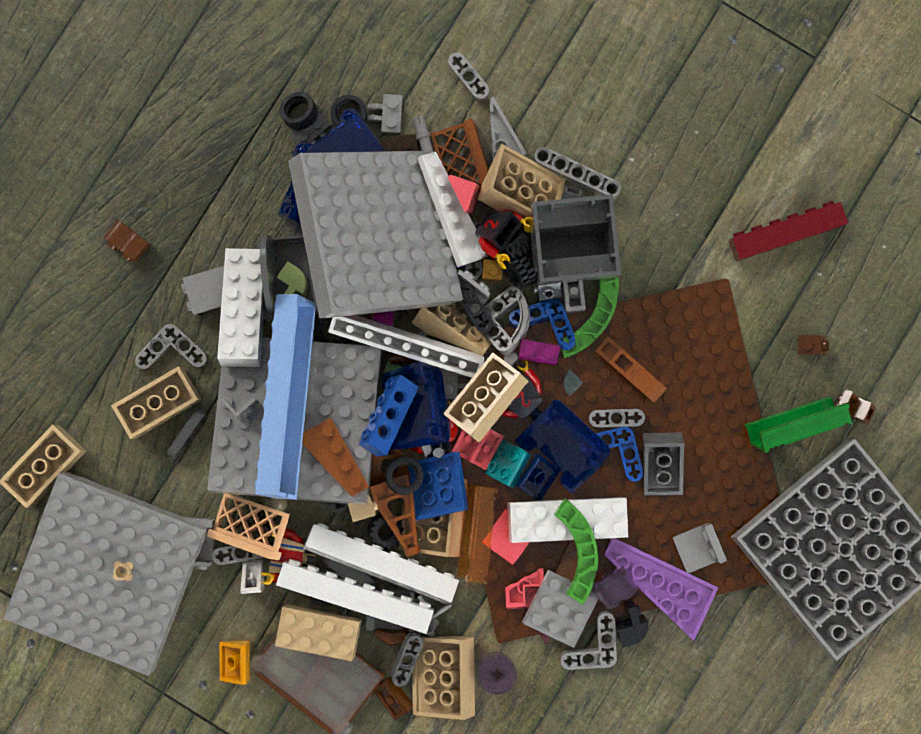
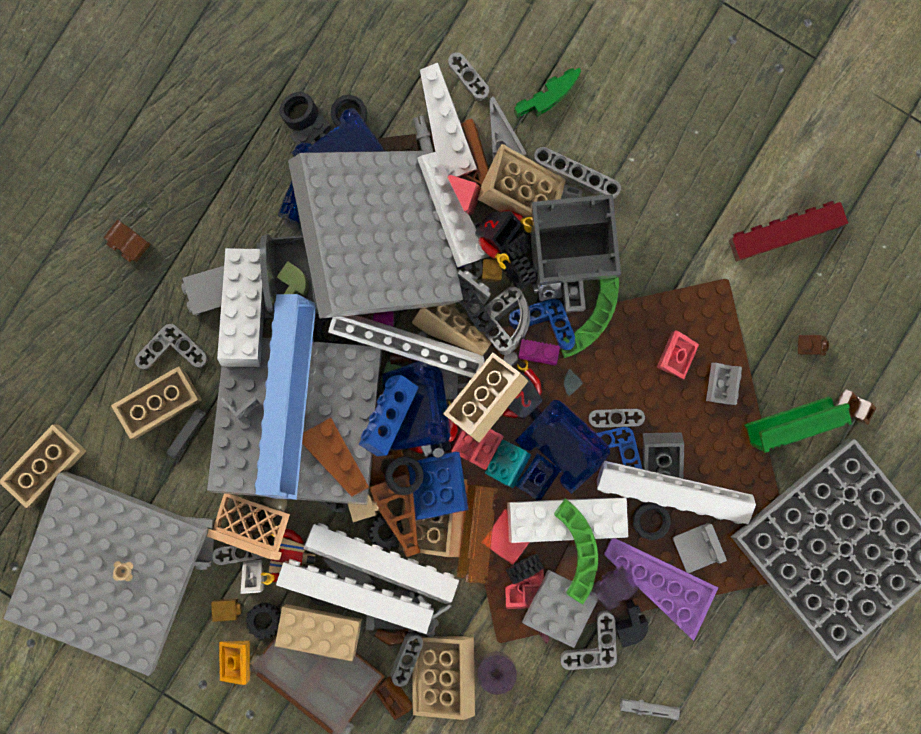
(225, 610): none -> pearl gold brick
(255, 629): none -> black tyre
(391, 113): light grey hinge -> none
(445, 125): none -> white wing
(524, 568): none -> black tyre
(555, 91): none -> green slope
(631, 369): dark orange slope -> none
(641, 707): none -> light grey pin
(665, 526): none -> black tyre
(675, 492): none -> white brick
(678, 355): none -> coral slope
(724, 384): none -> light grey bracket

